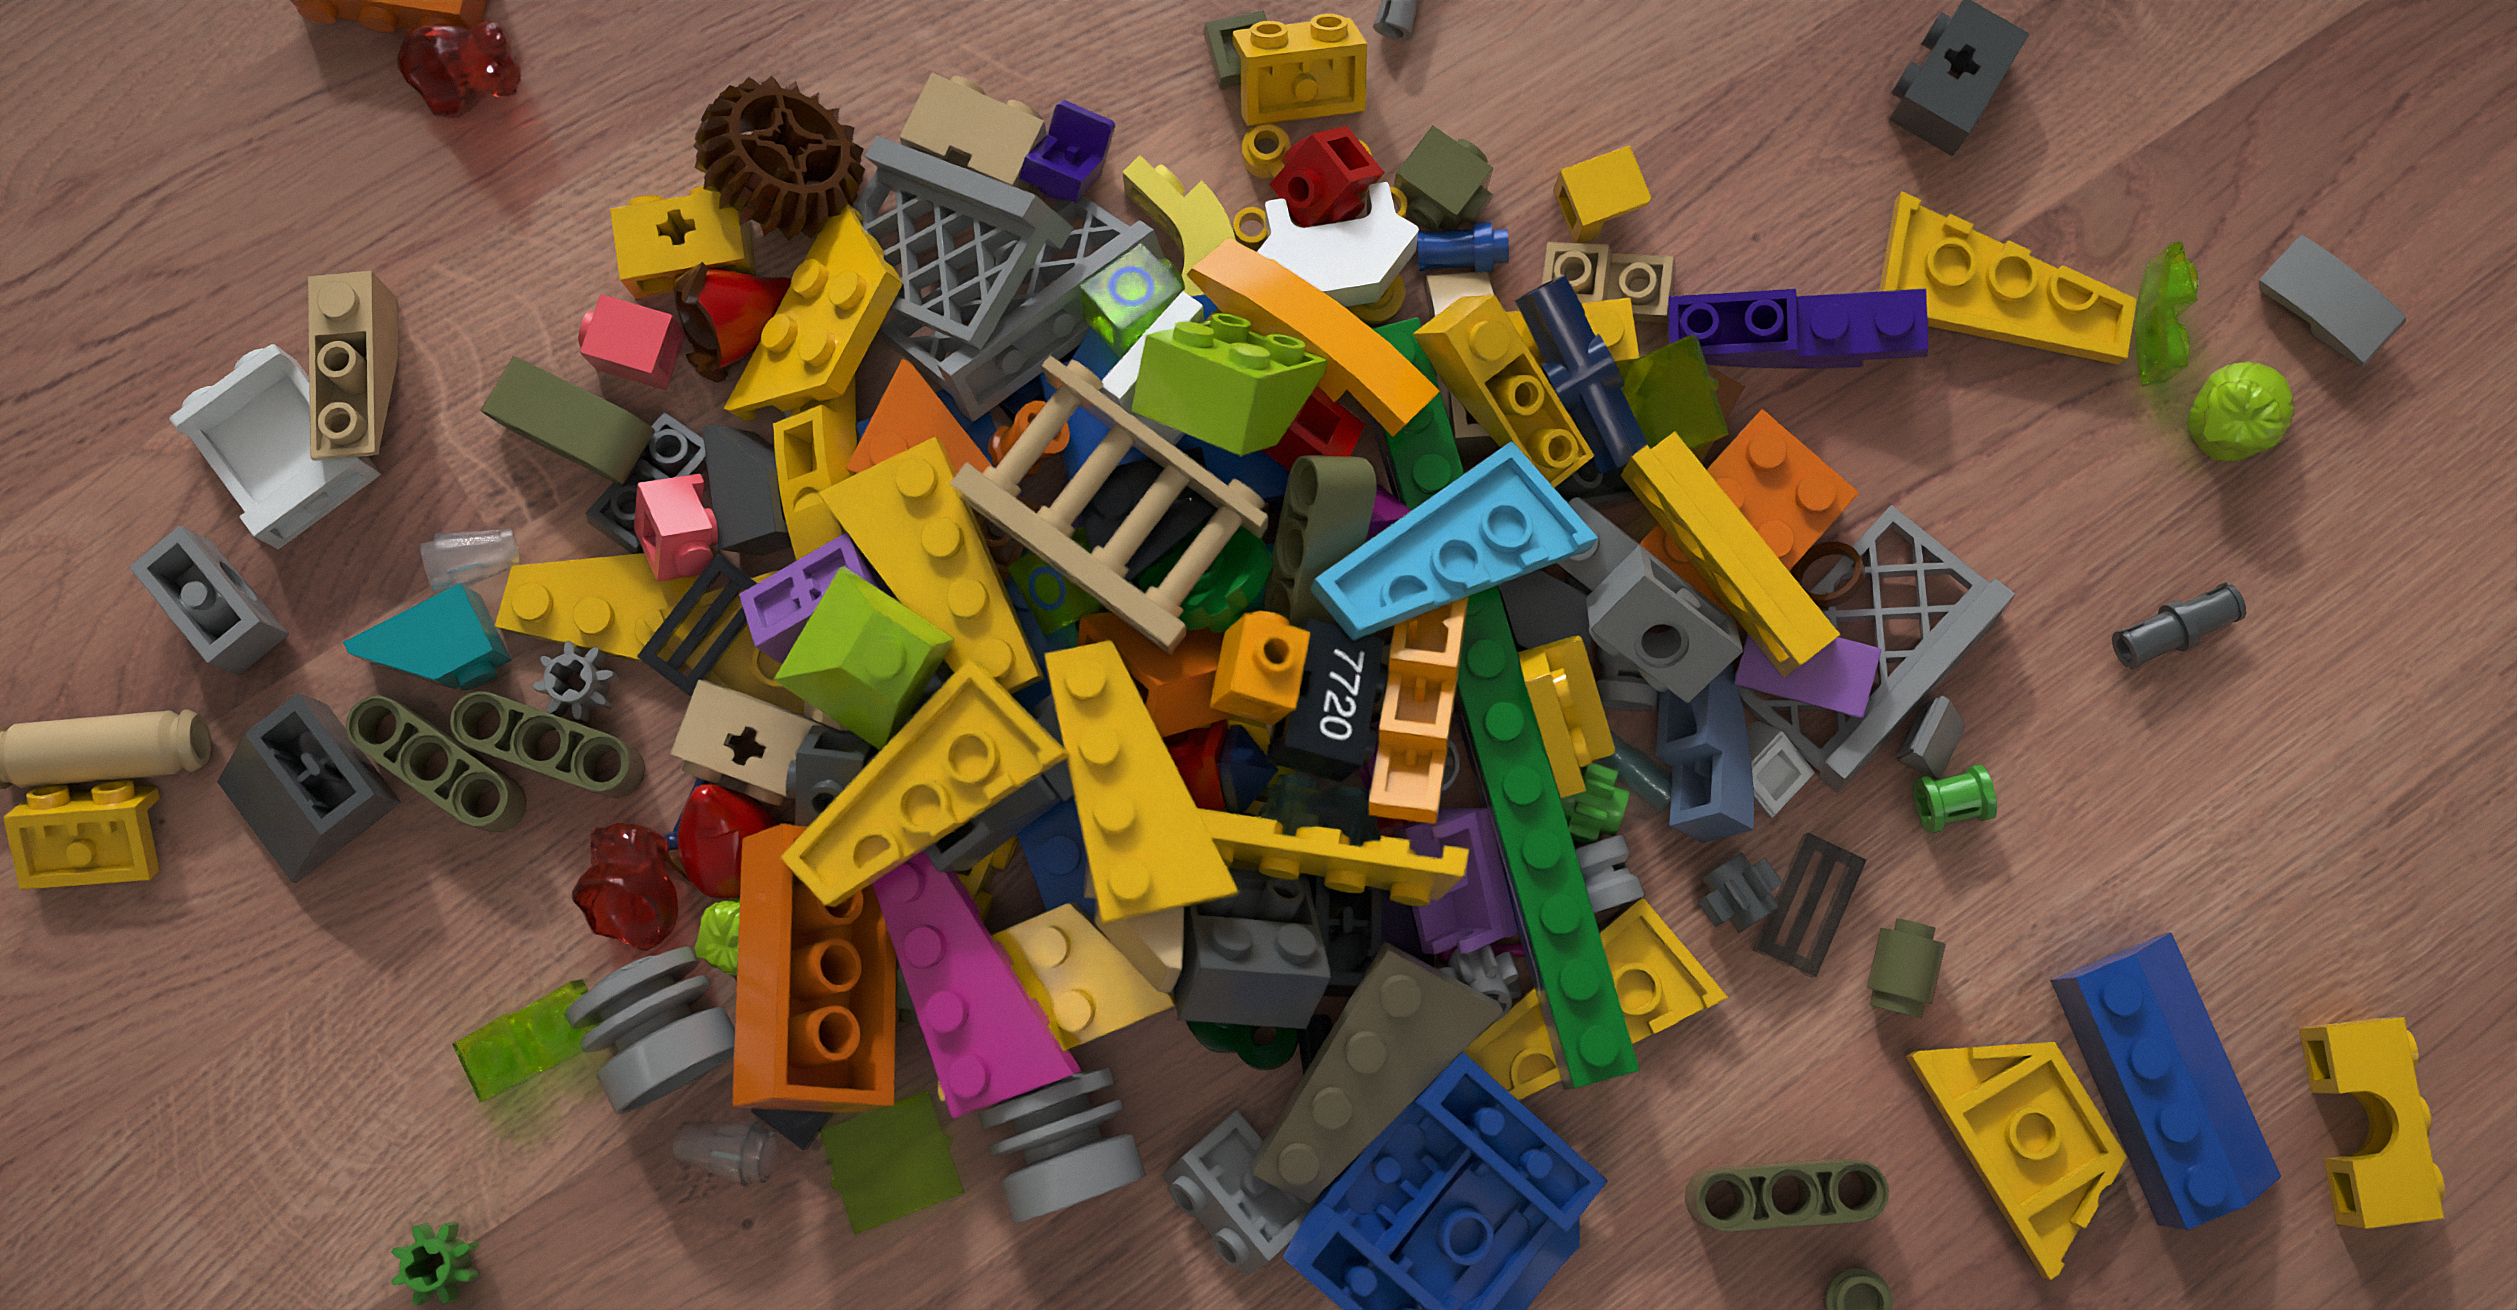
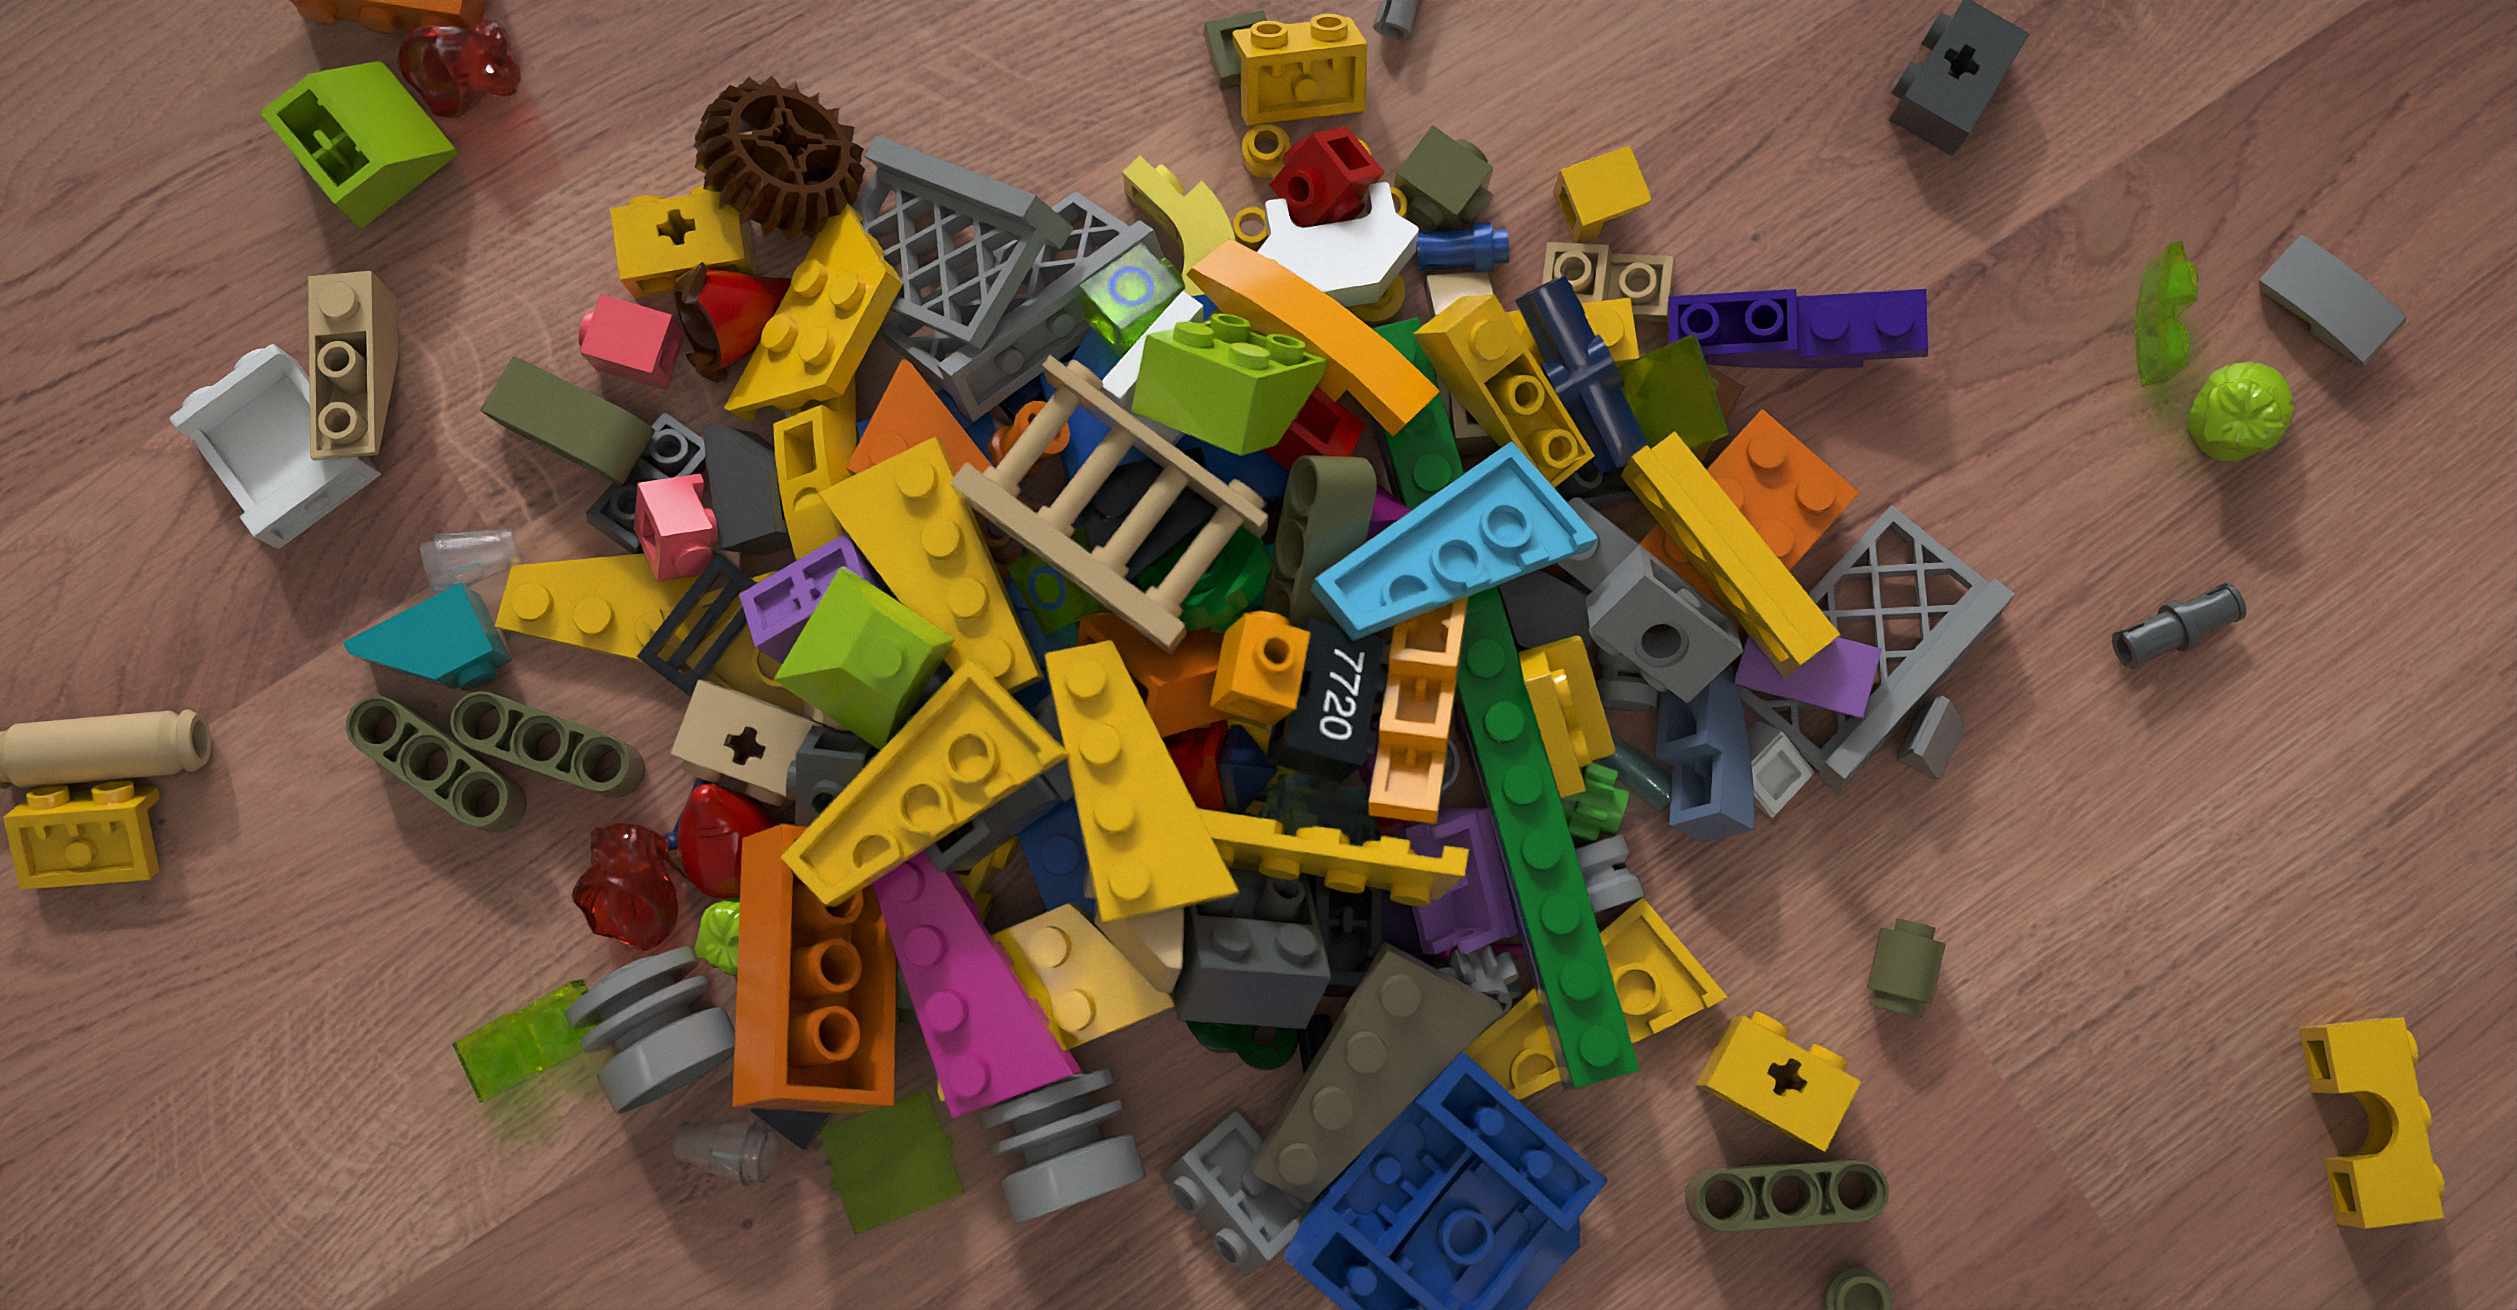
(208, 600): light grey brick -> none
(304, 785): dark grey slope -> none
(359, 137): none -> lime slope
(414, 1261): bright green gear -> none
(557, 676): light grey gear -> none
(973, 130): tan brick -> none
(1070, 154): dark purple bracket -> none
(1740, 892): dark grey gear -> none
(1787, 953): clear smoke tile -> none
(1803, 1113): none -> yellow brick
(1832, 548): reddish brown piece -> none
(1954, 798): bright green bush -> none
(2002, 290): yellow wing -> none
(2027, 1137): yellow wing -> none
(2167, 1083): blue slope -> none

